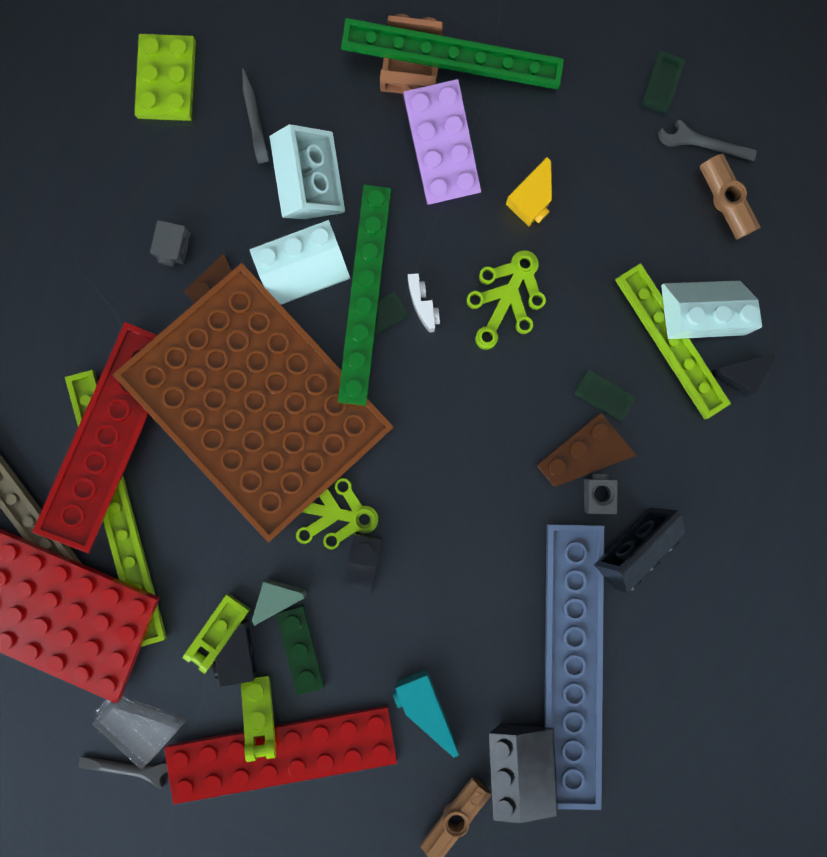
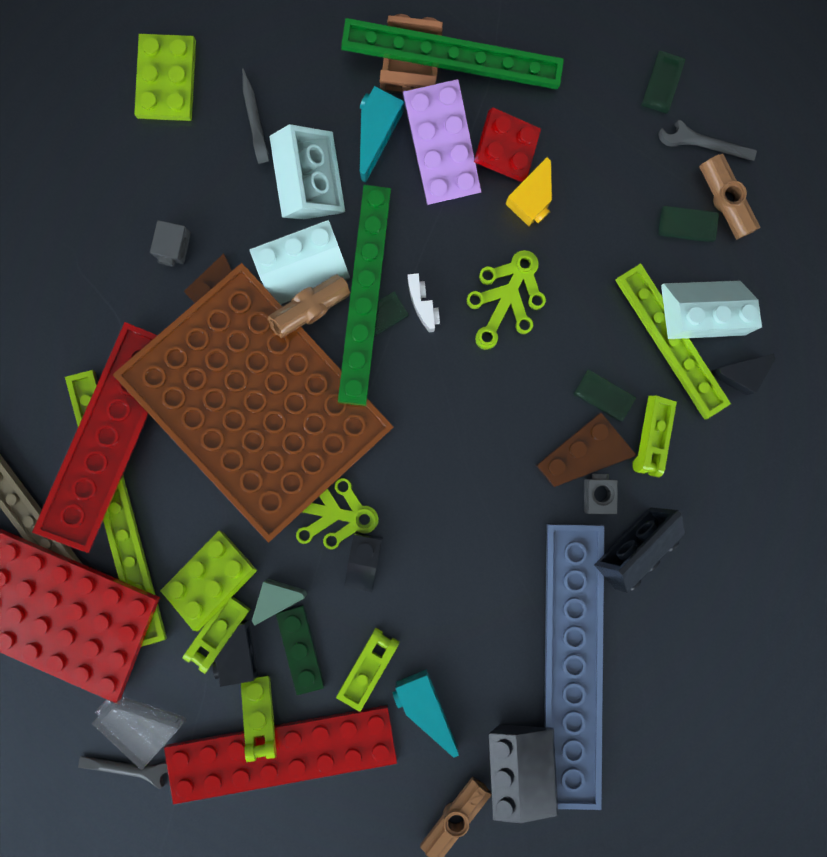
(208, 581): none -> lime plate
(308, 305): none -> medium nougat piece
(367, 670): none -> lime plate
(378, 121): none -> teal slope
(507, 145): none -> red plate
(655, 436): none -> lime plate
(688, 224): none -> clear green tile

